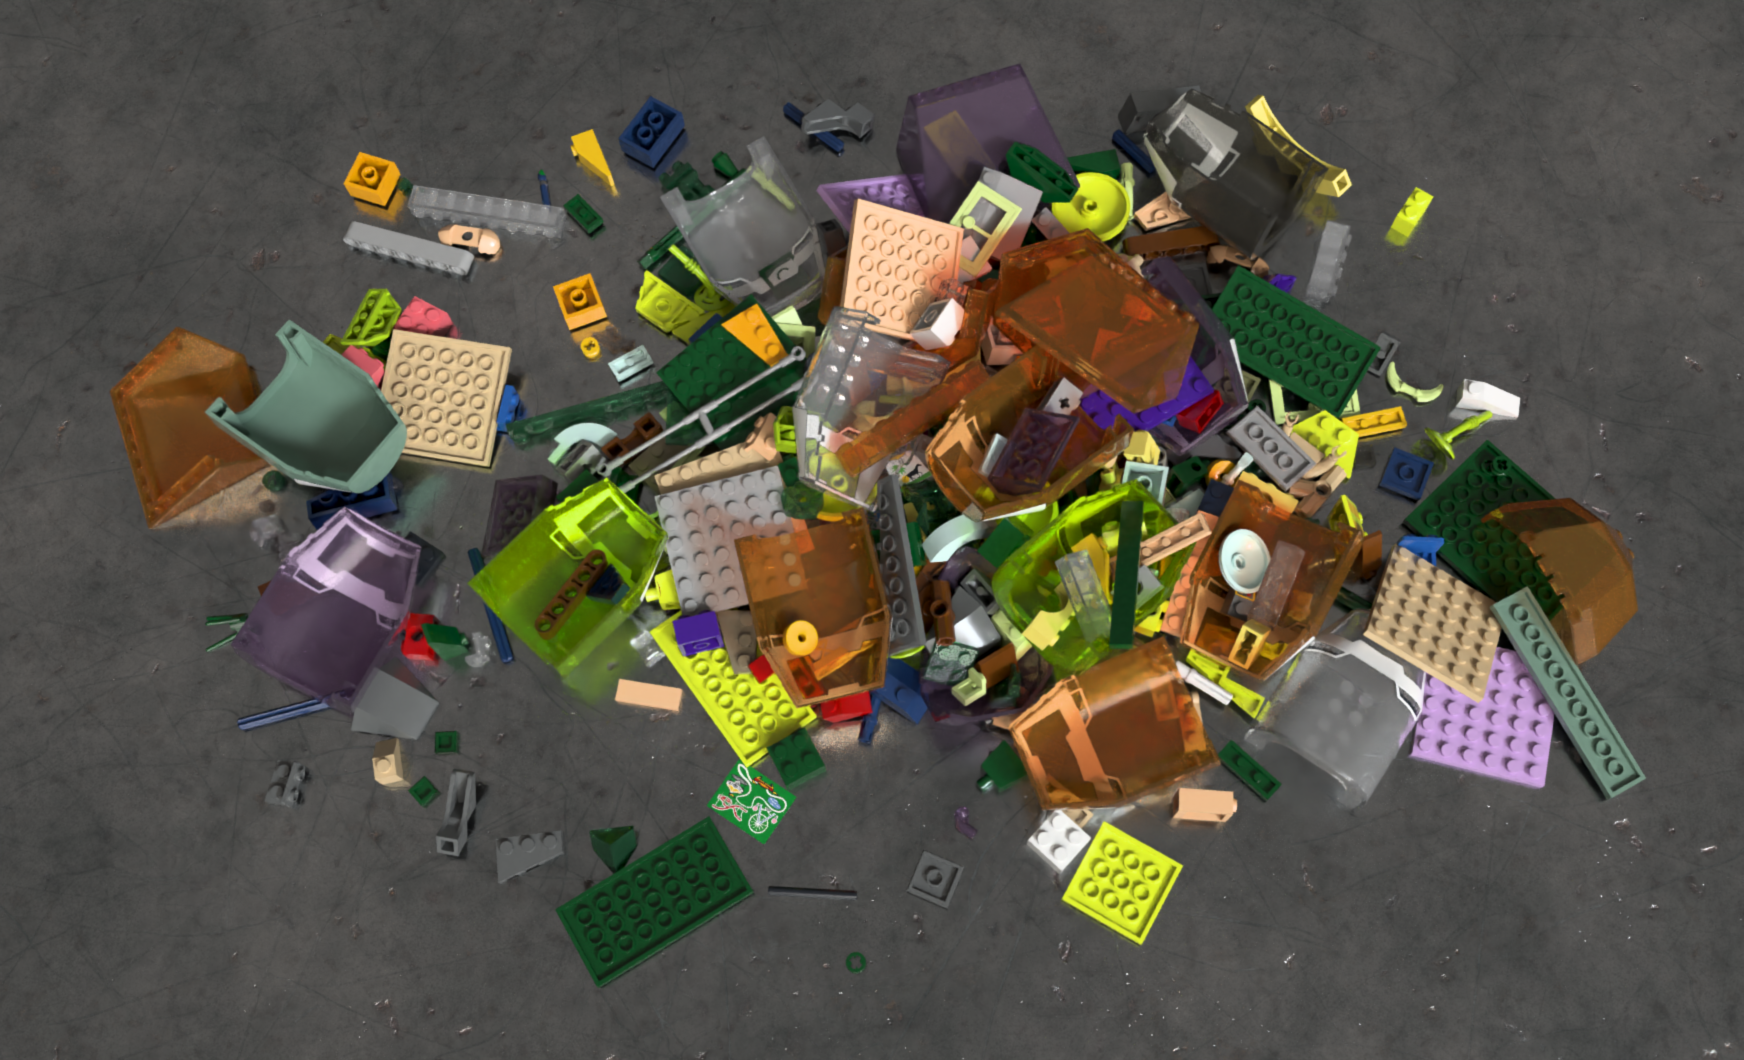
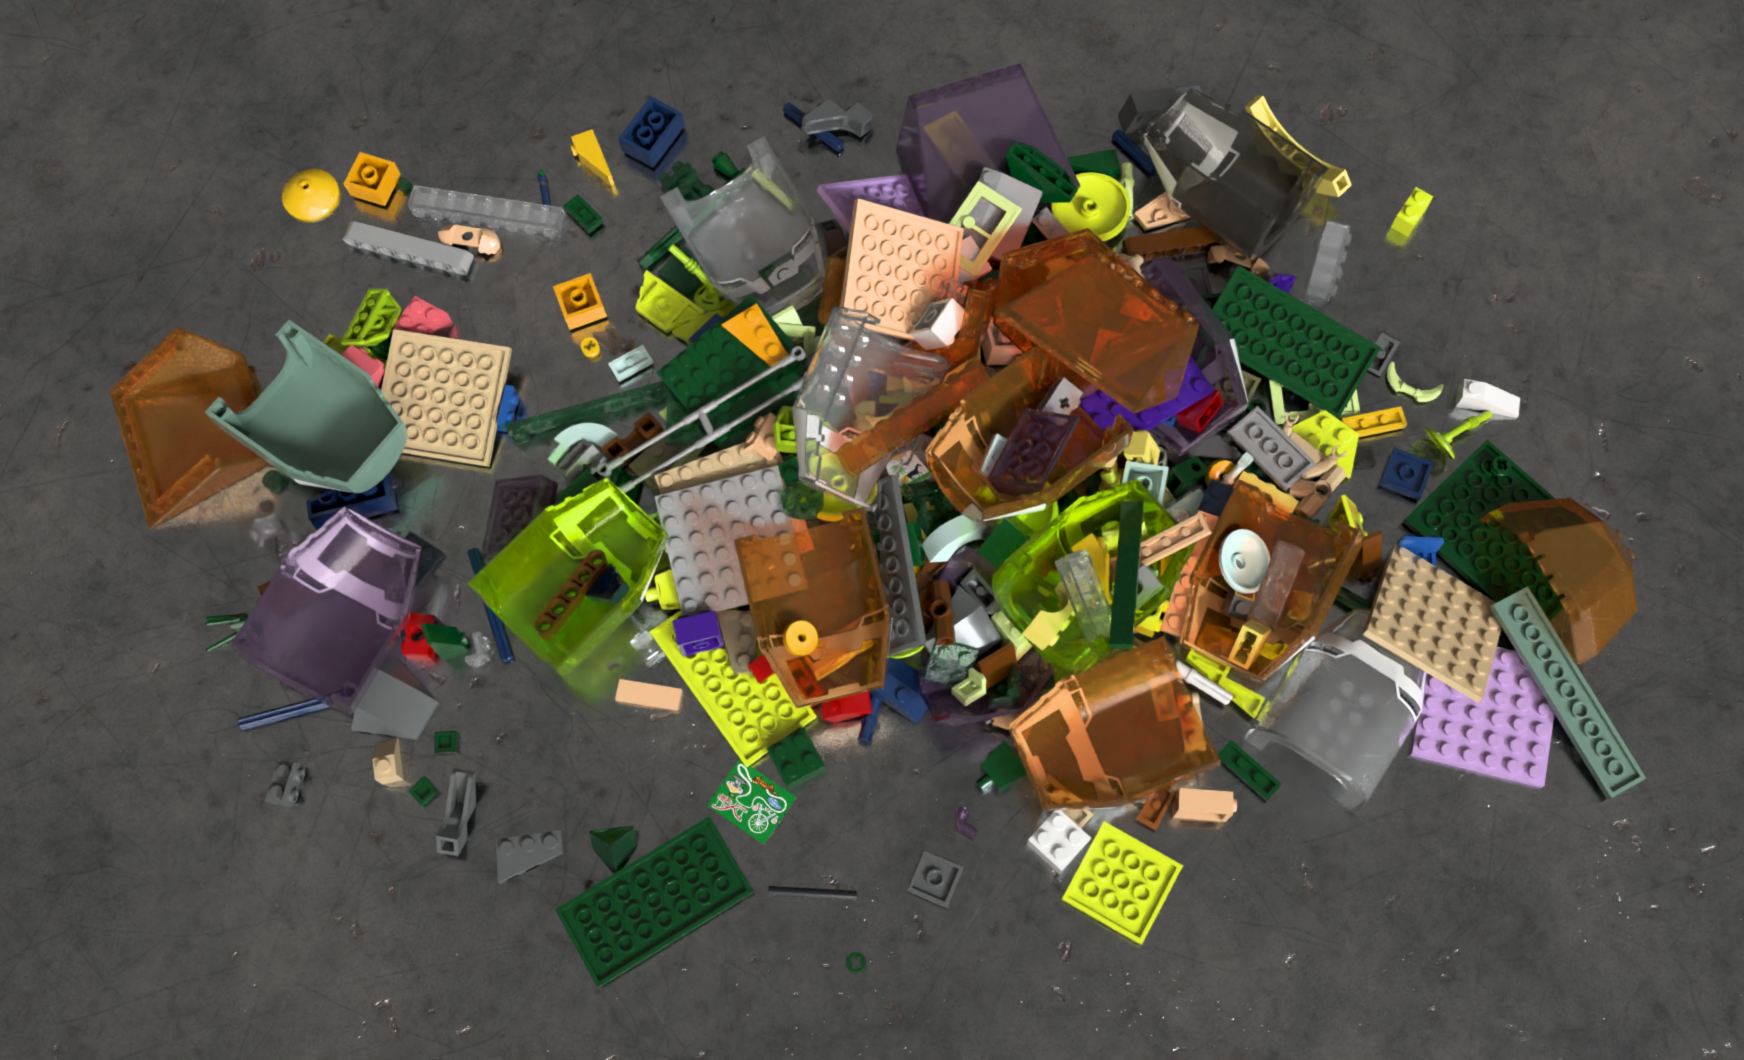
(313, 201): none -> yellow dish
(1155, 808): none -> dark orange plate

